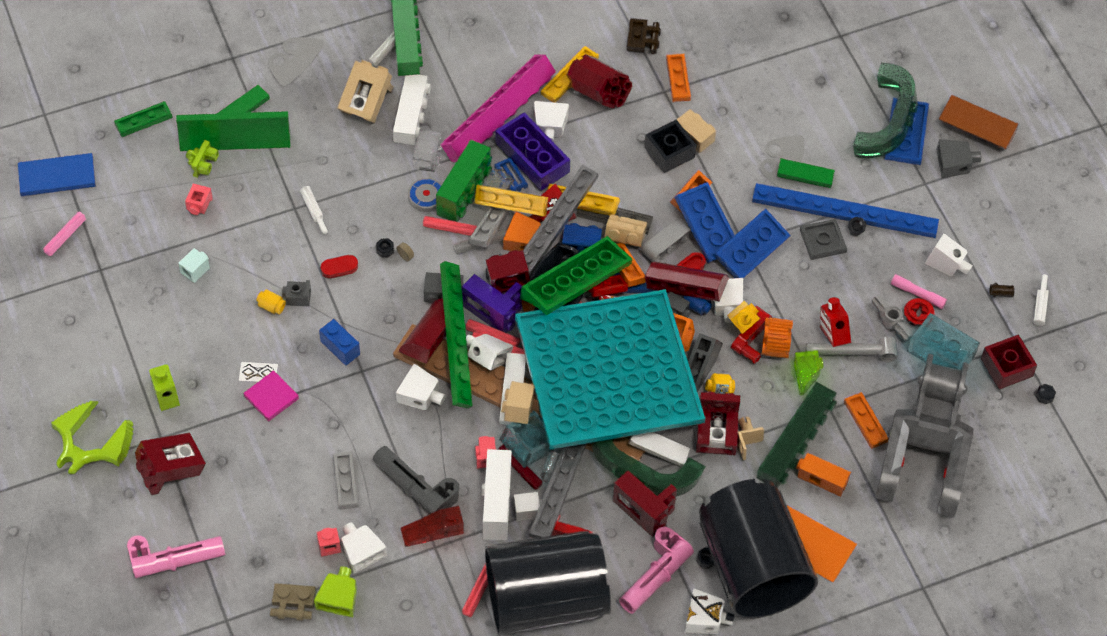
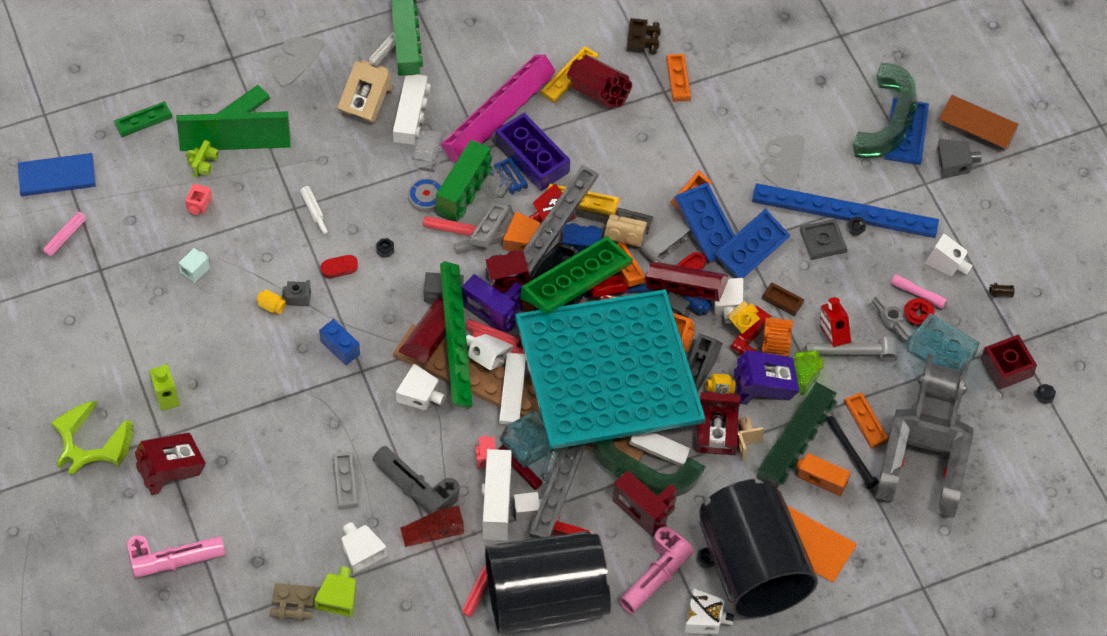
(255, 371): white sticker -> none
(271, 395): dark pink tile -> none
(328, 537): coral brick -> none
(405, 251): dark tan tile -> none
(511, 200): yellow tile -> none
(518, 402): tan brick -> none
(551, 117): white torso -> none
(670, 146): black brick -> none
(699, 131): tan brick -> none
(765, 376): none -> dark purple brick
(783, 299): none -> reddish brown tile
(805, 173): green tile -> none
(870, 481): none -> black bar
(1041, 303): white axle -> none

